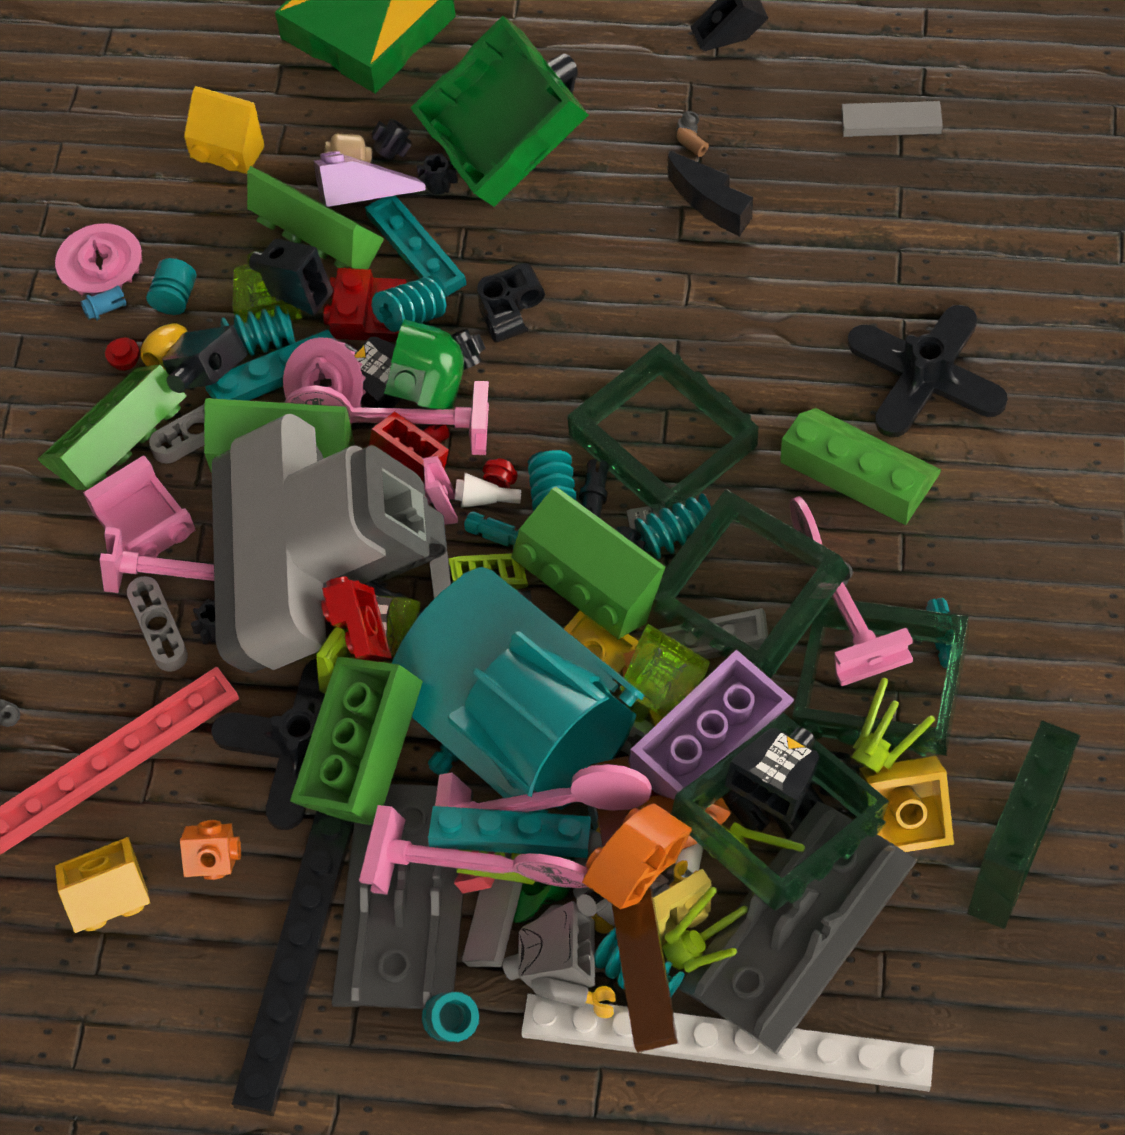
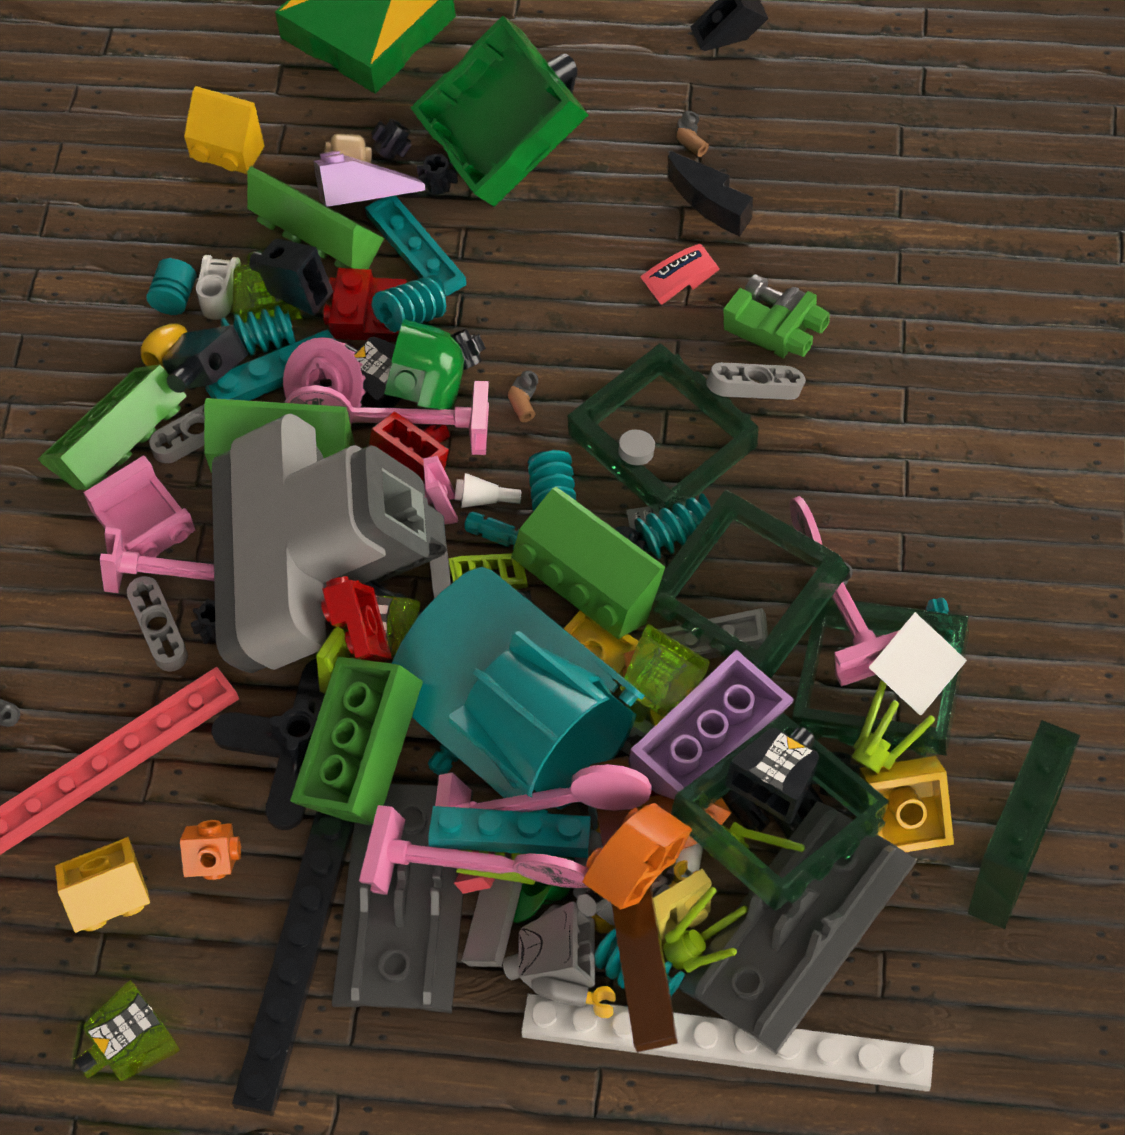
(77, 258): bright pink gear -> none
(103, 303): dark azure pin -> none
(122, 353): red plate -> none
(125, 1036): none -> torso
(216, 286): none -> white piece
(450, 1017): teal piece -> none
(500, 472): red plate -> none
(513, 291): black piece -> none
(521, 393): none -> arm
(593, 492): black pin -> none
(636, 447): none -> light grey tile
(678, 271): none -> coral slope
(736, 381): none -> light grey beam
(776, 328): none -> bright green hips
(857, 464): bright green slope -> none
(891, 118): light grey tile -> none
(917, 664): none -> white sticker
(926, 369): black piece -> none

